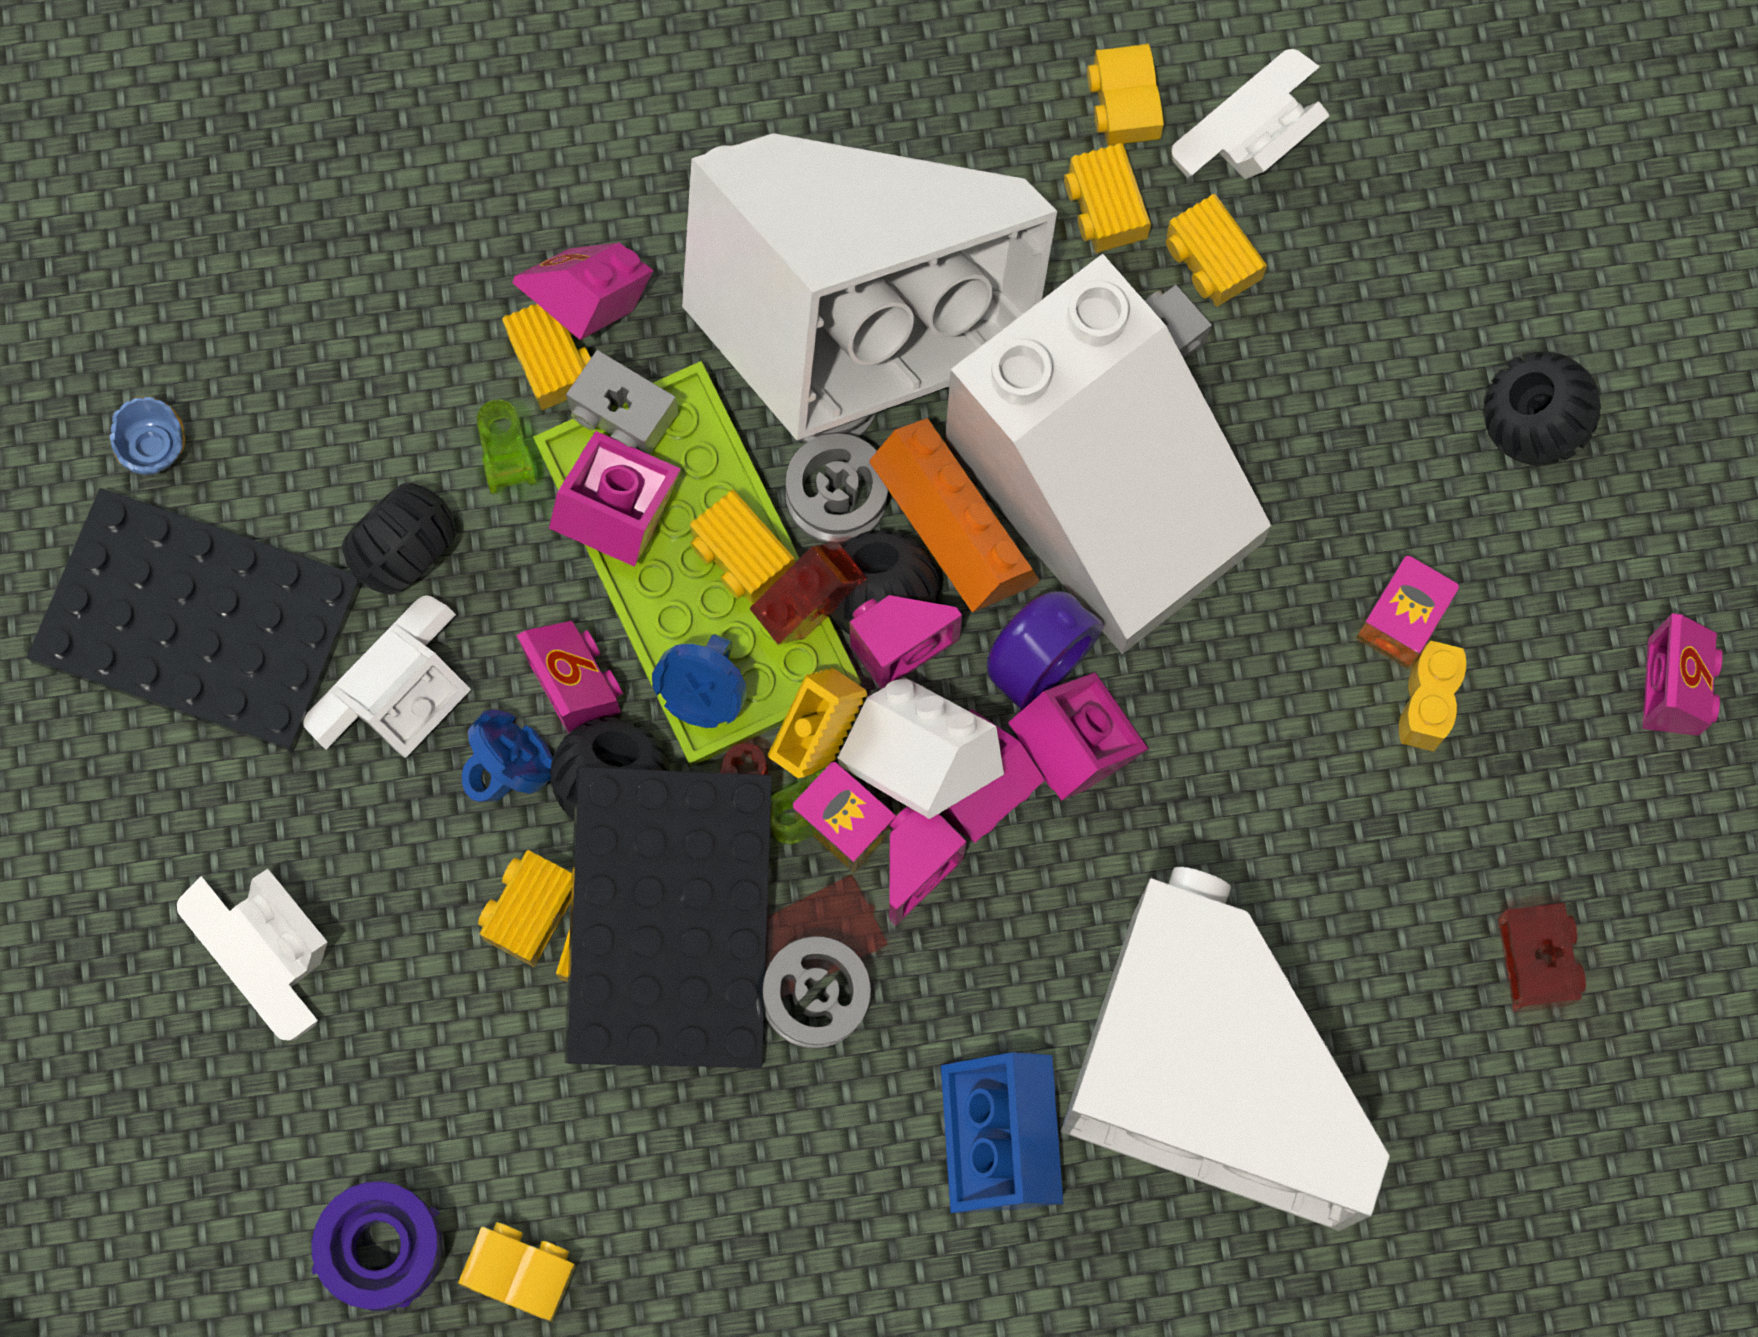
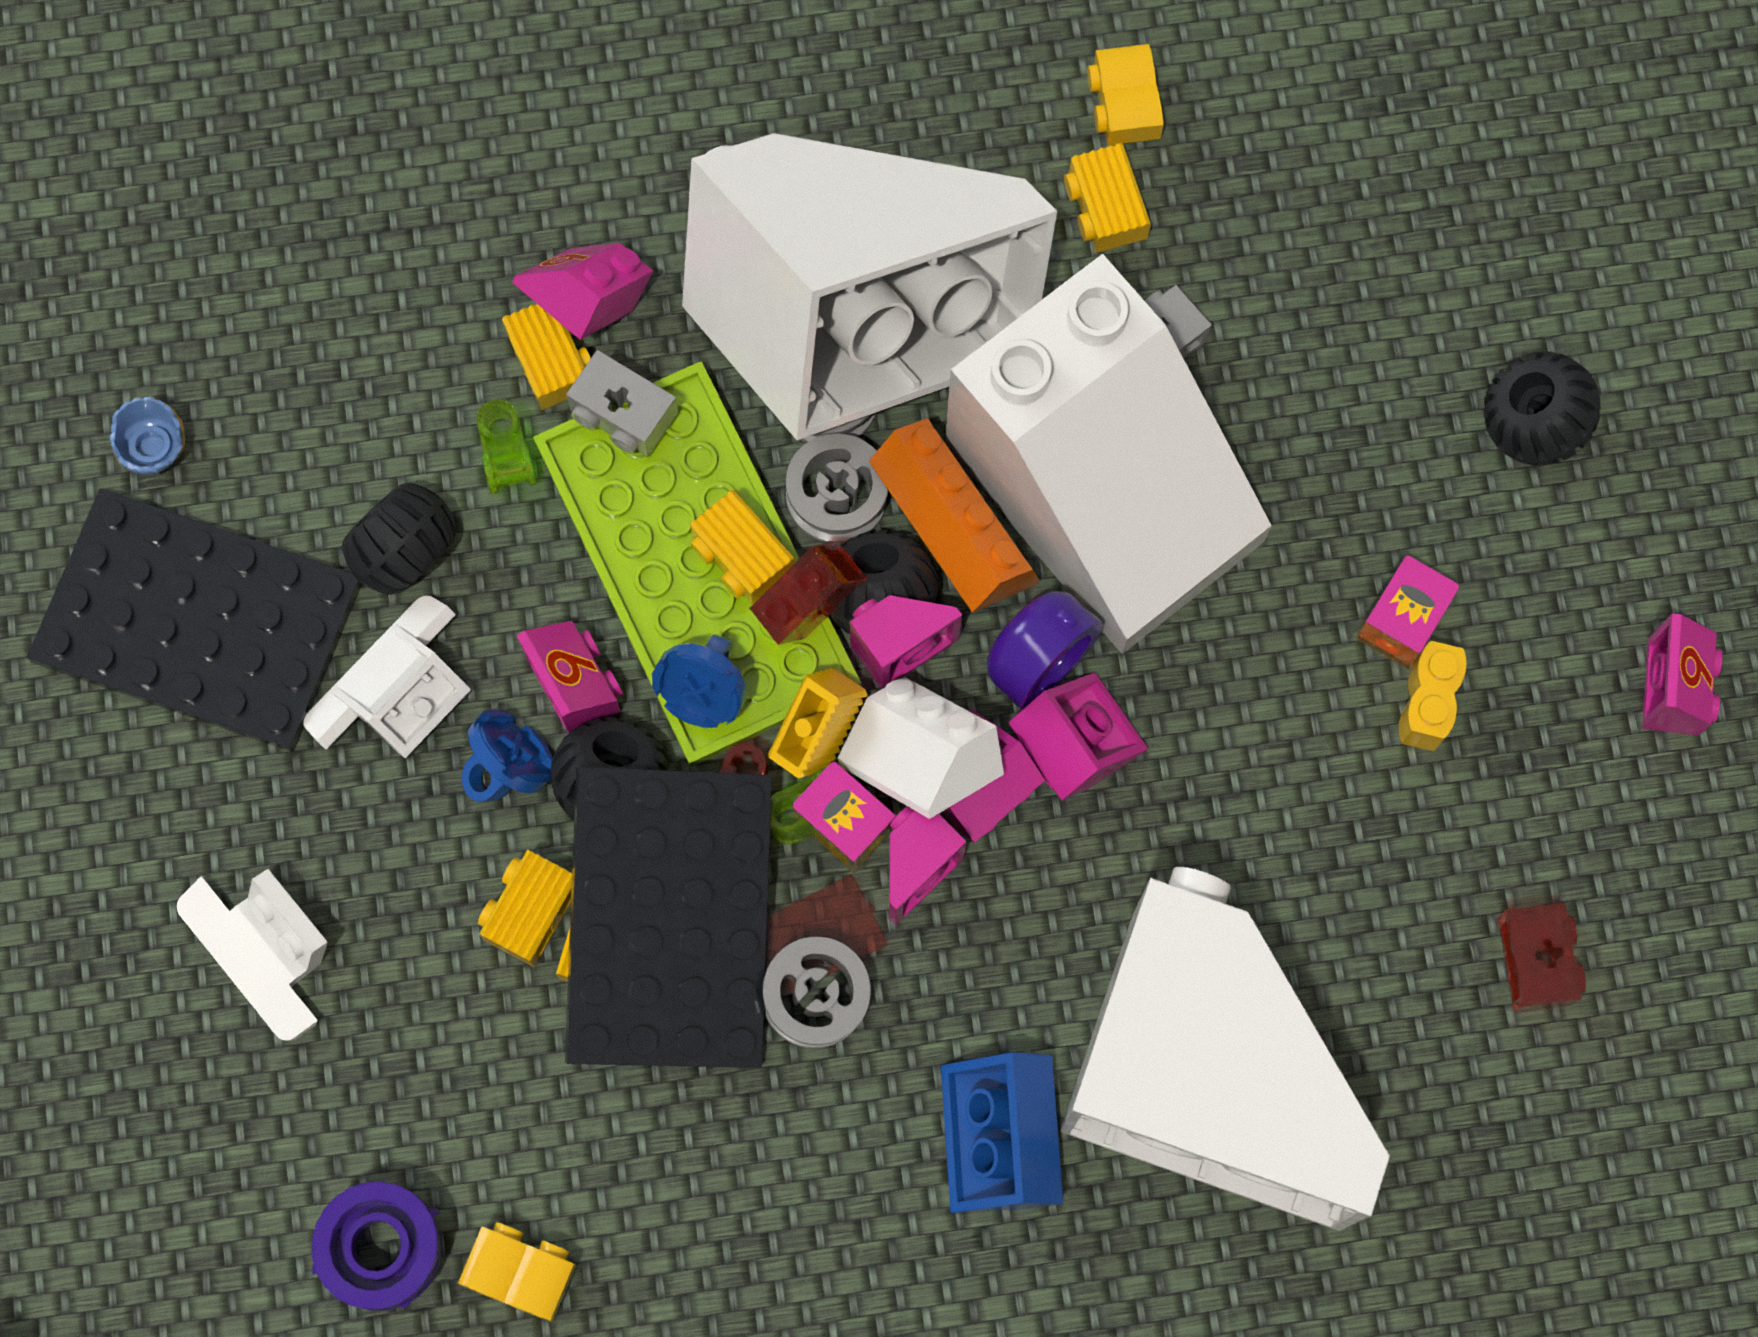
(613, 498): dark pink slope -> none
(1214, 251): yellow brick -> none
(1254, 122): white plate -> none

